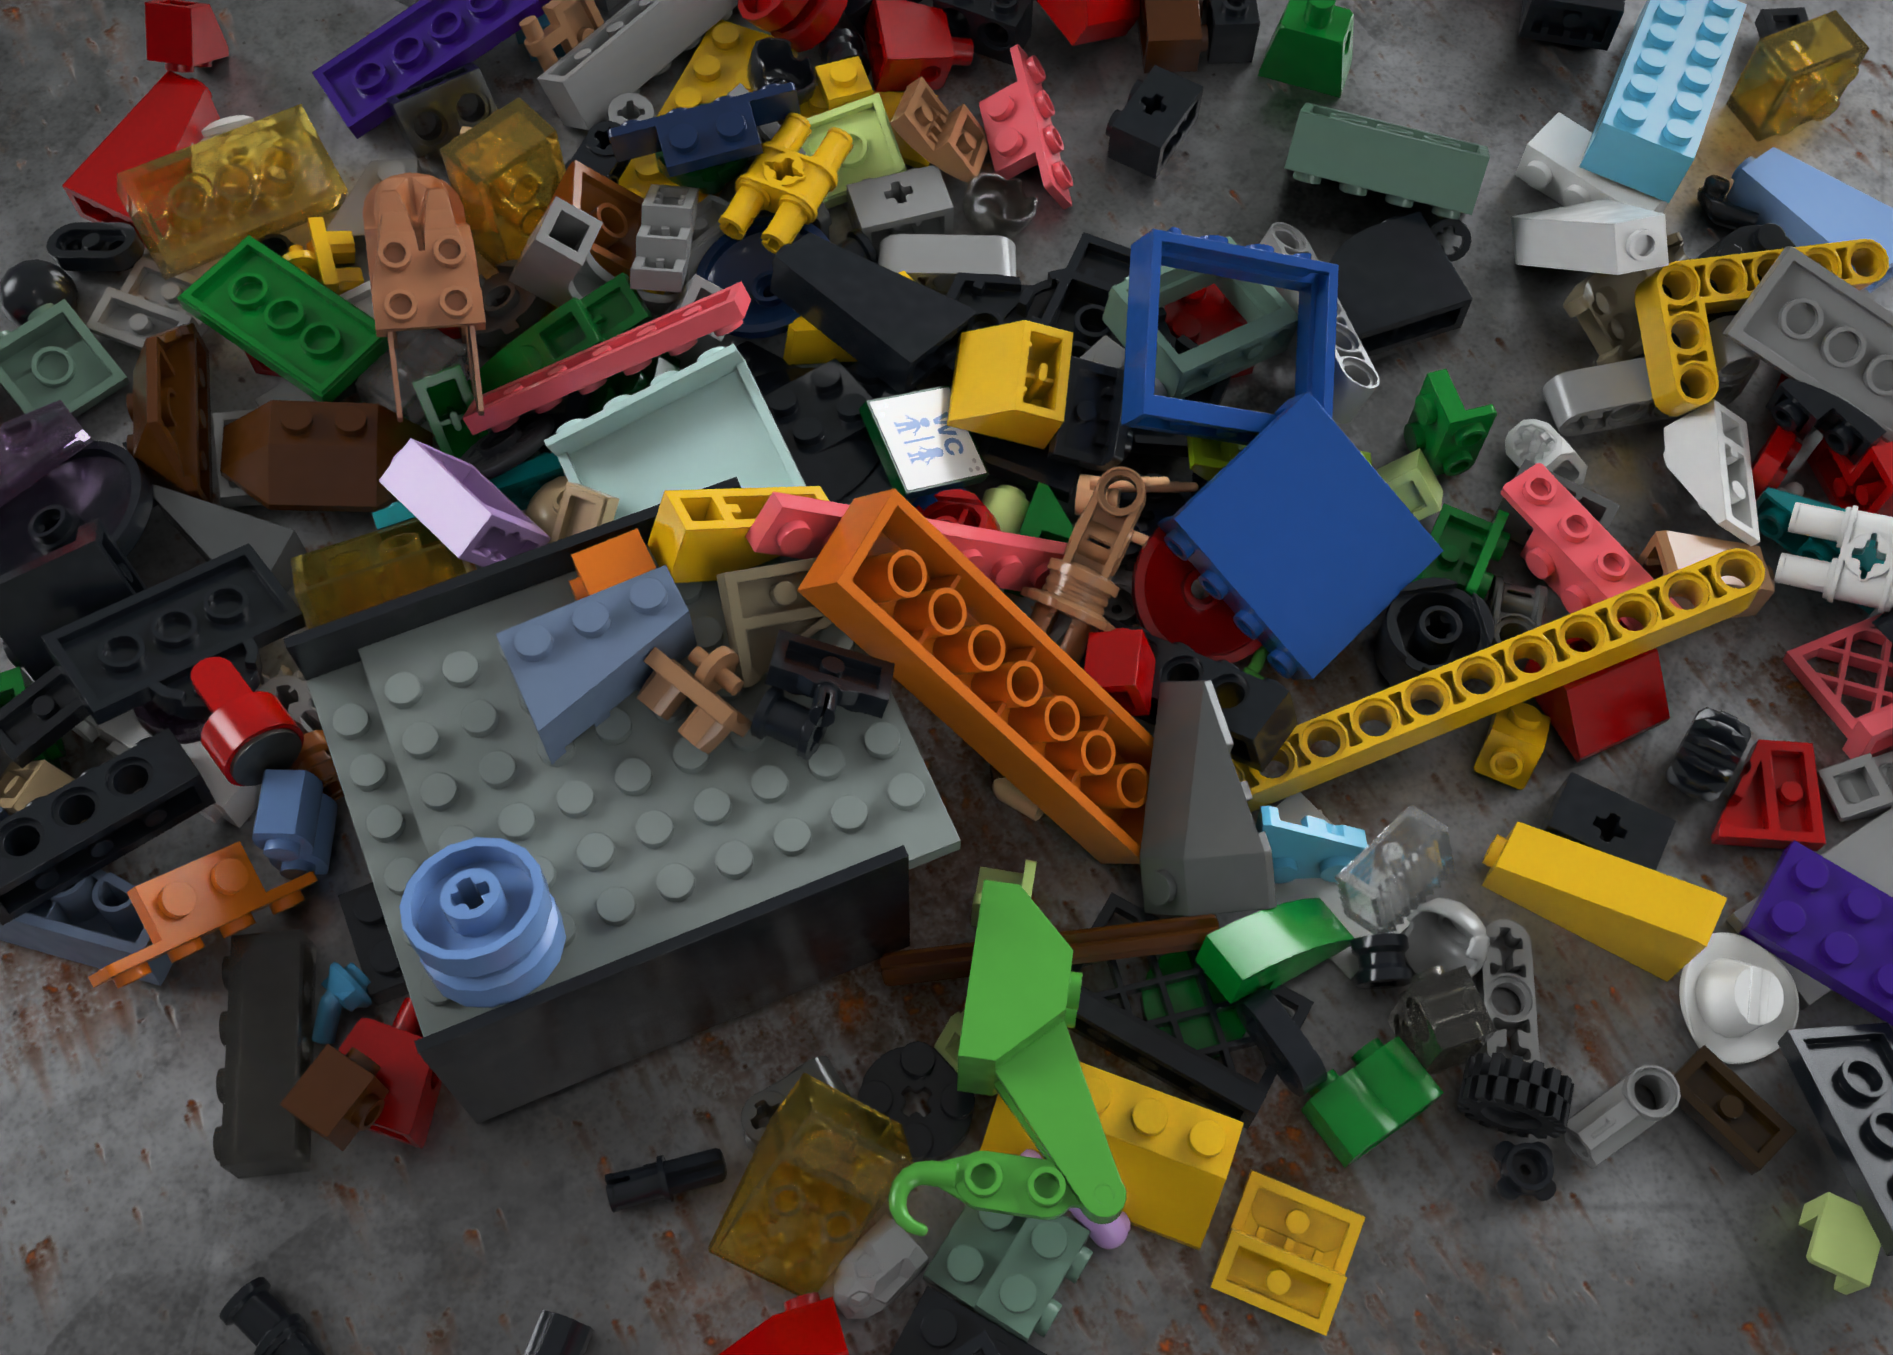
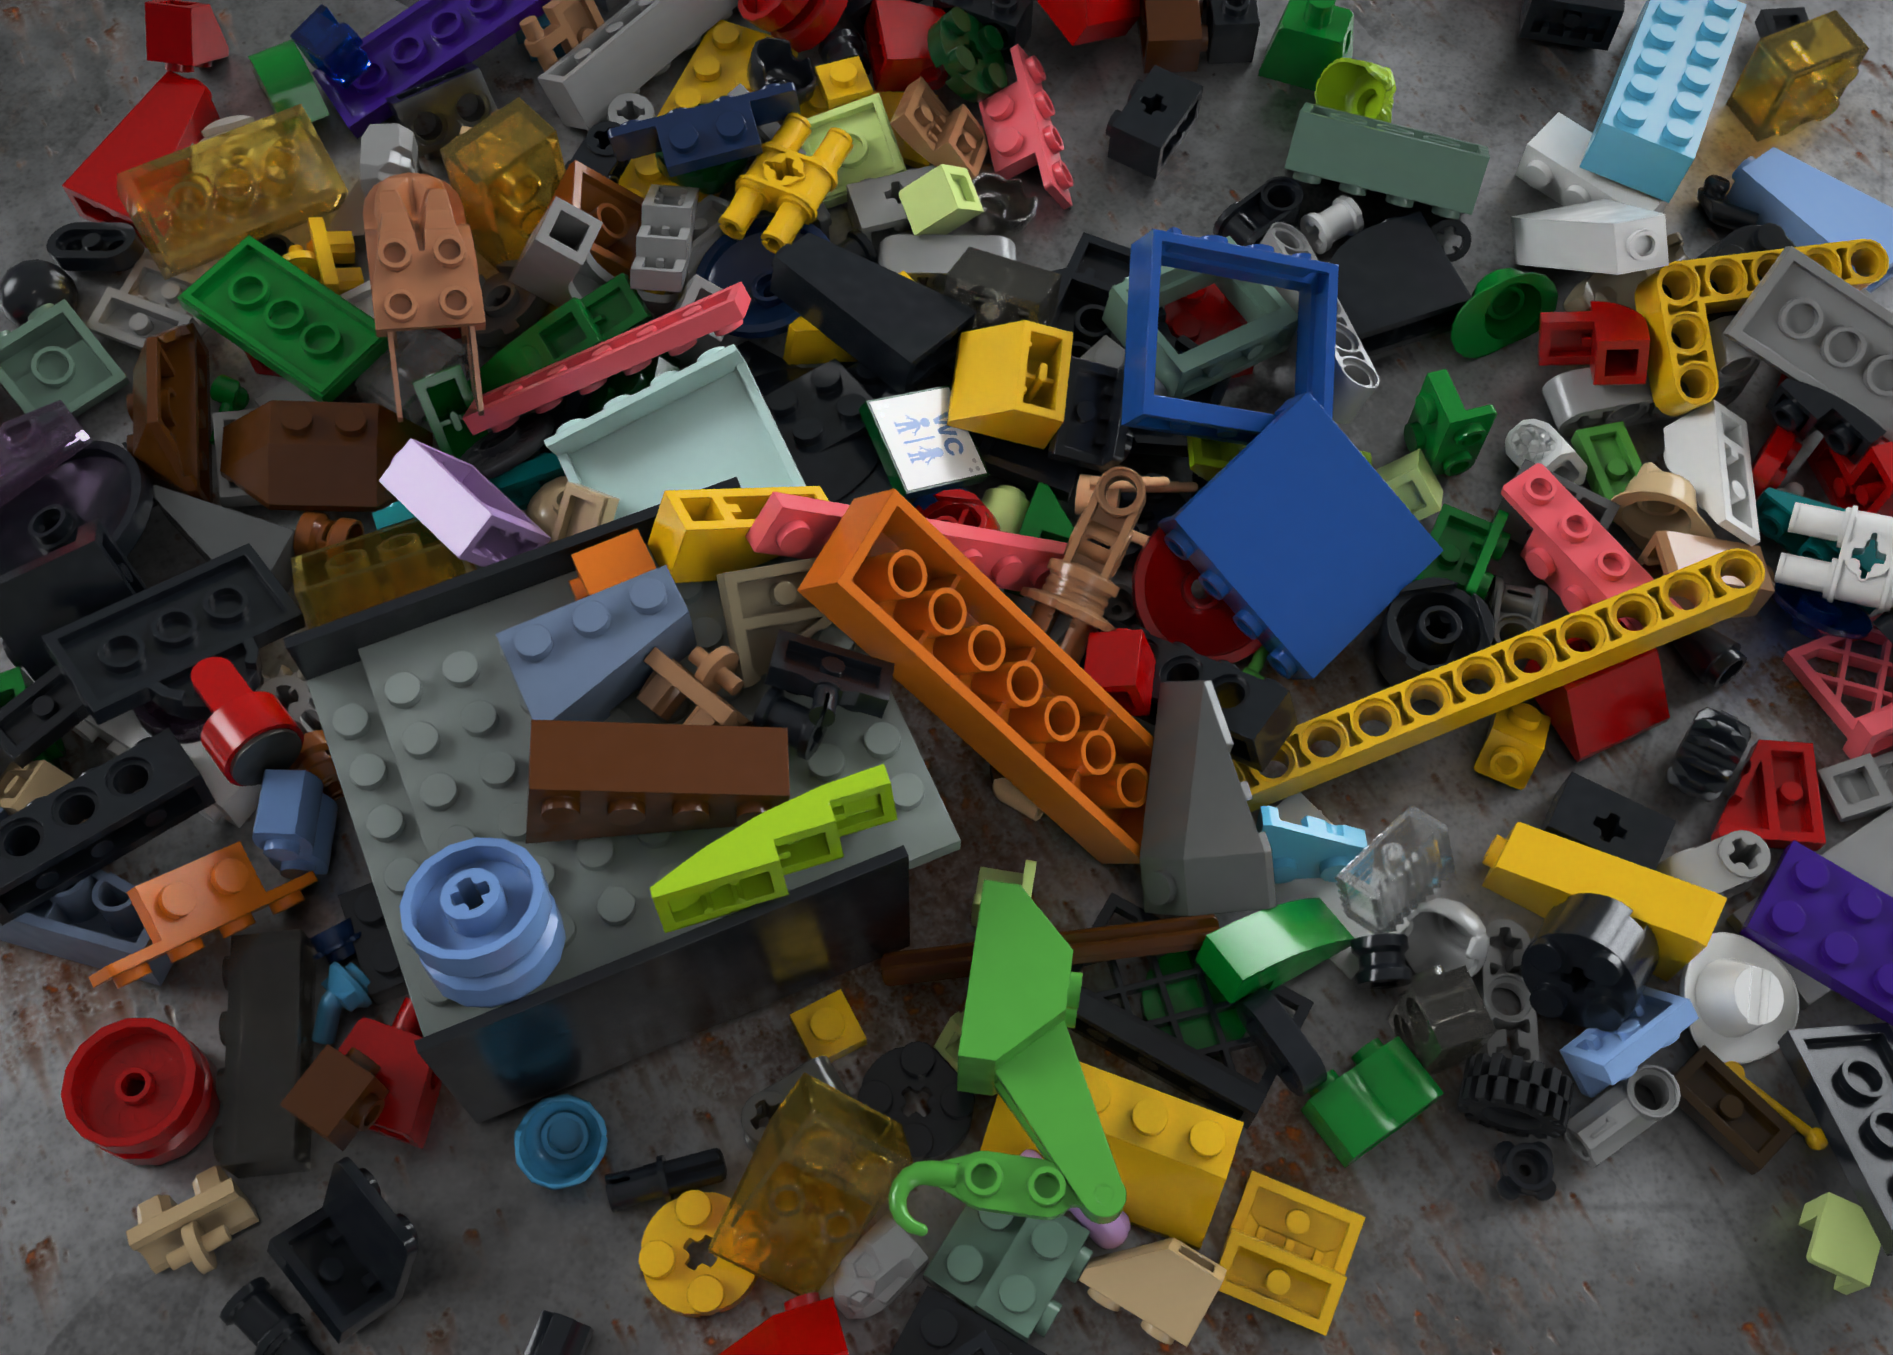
(141, 1091): none -> red wheel
(192, 1230): none -> tan hips
(229, 394): none -> green hand
(287, 80): none -> green brick
(318, 531): none -> dark orange wheel
(331, 47): none -> clear blue brick
(335, 942): none -> dark blue plate
(349, 1254): none -> black bracket
(386, 152): none -> light grey rock
(560, 1141): none -> dark azure hair
(650, 777): none -> reddish brown wedge
(665, 1258): none -> yellow plate
(753, 858): none -> lime slope
(828, 1027): none -> yellow plate
(940, 200): none -> yellowish green panel
(968, 54): none -> dark green plate
(1003, 289): none -> clear smoke brick
(1158, 1283): none -> tan slope
(1251, 217): none -> black piece
(1332, 224): none -> white bush
(1357, 88): none -> lime hair
(1502, 311): none -> green piece
(1589, 962): none -> black brick
(1606, 337): none -> red brick
(1606, 1058): none -> light blue bracket
(1609, 457): none -> bright green plate
(1658, 503): none -> tan piece
(1711, 656): none -> black cone
(1714, 864): none -> light grey piece
(1813, 1137): none -> yellow hinge
(1816, 616): none -> clear blue dish

